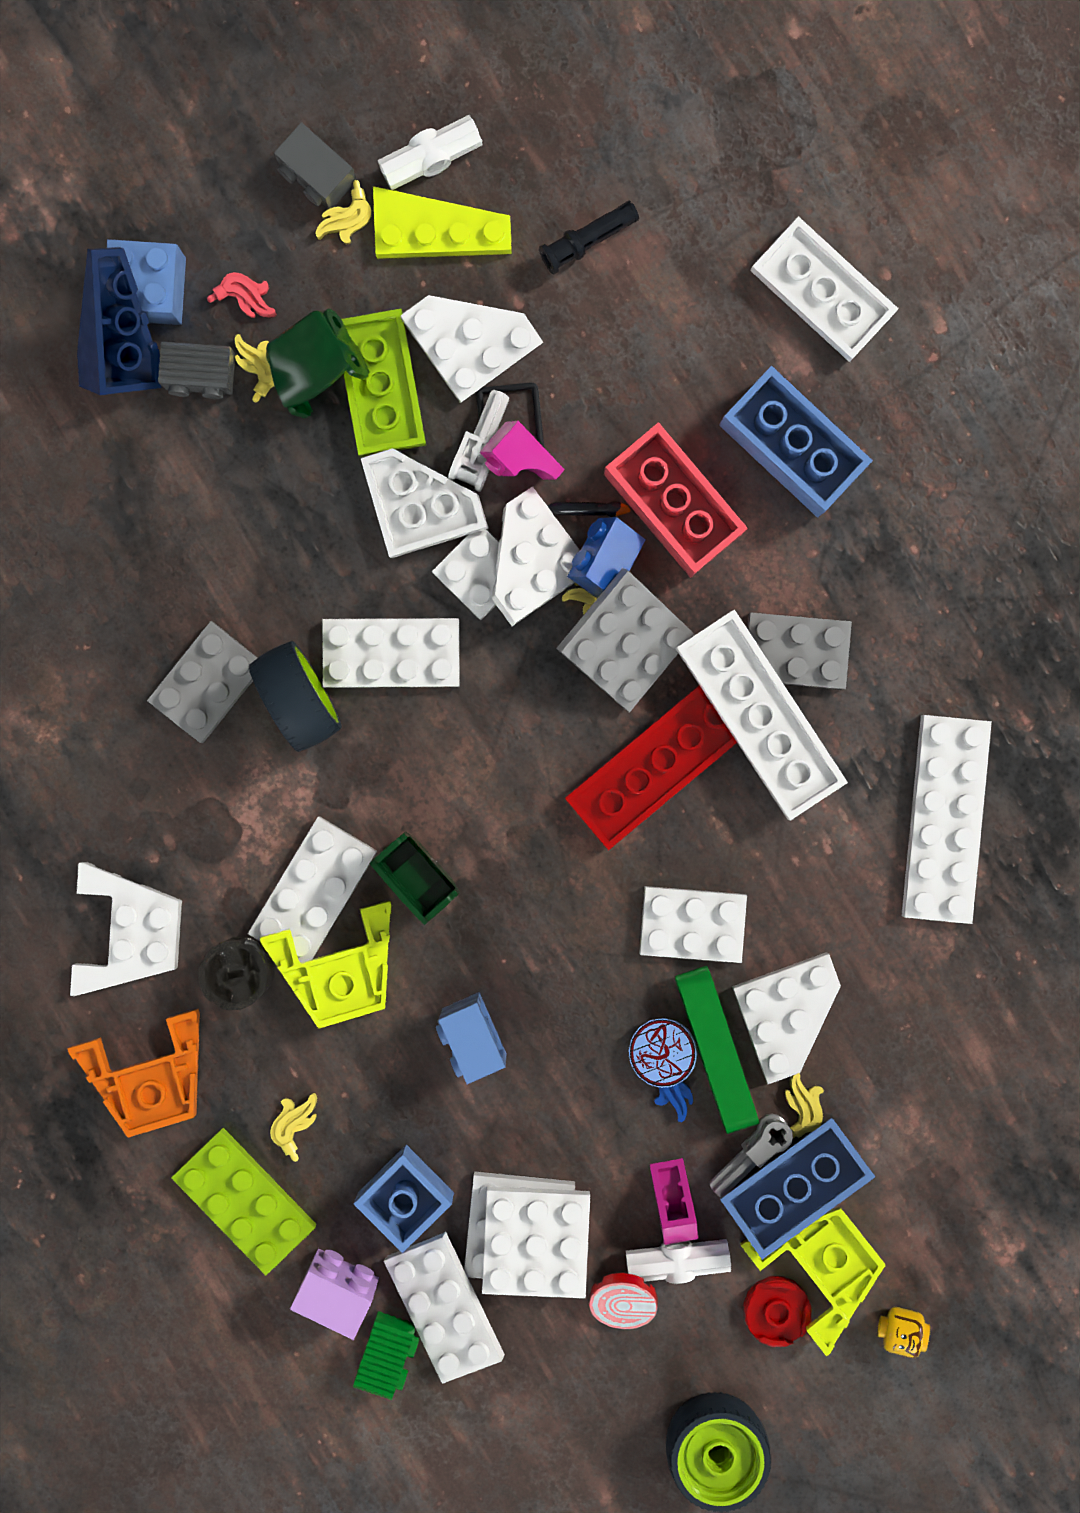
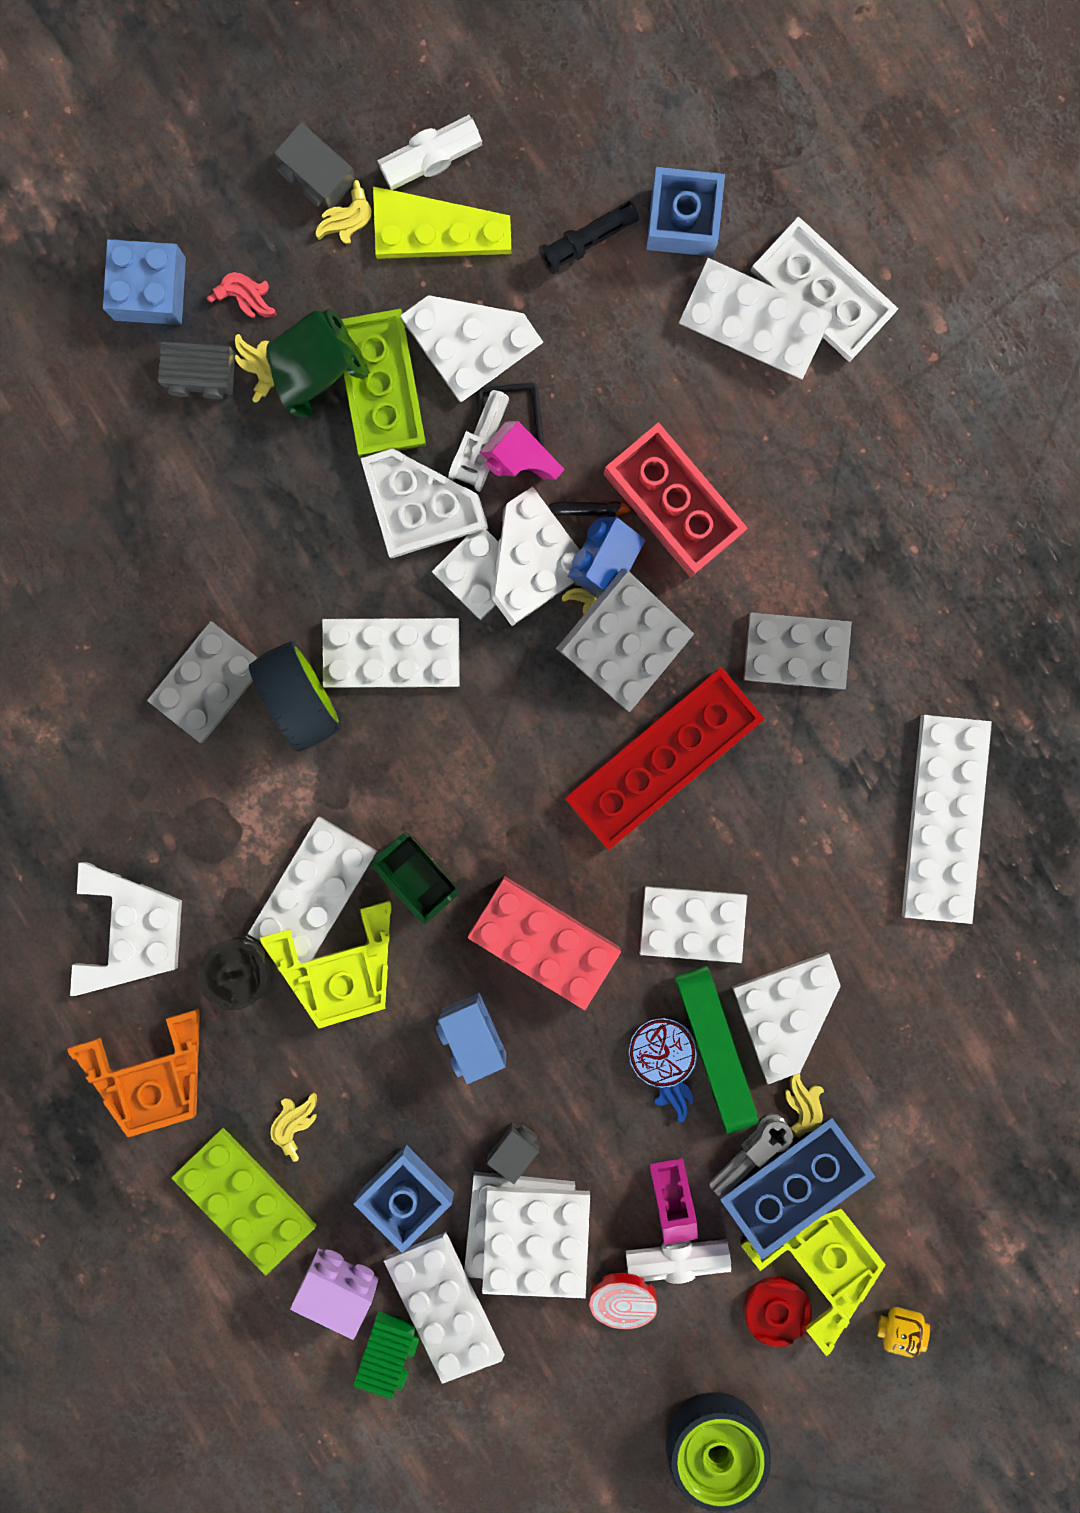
(114, 336): dark blue wedge -> none
(513, 1152): none -> dark grey brick
(544, 943): none -> coral brick
(685, 211): none -> medium blue brick
(755, 318): none -> white plate
(761, 715): white plate -> none
(795, 442): medium blue brick -> none

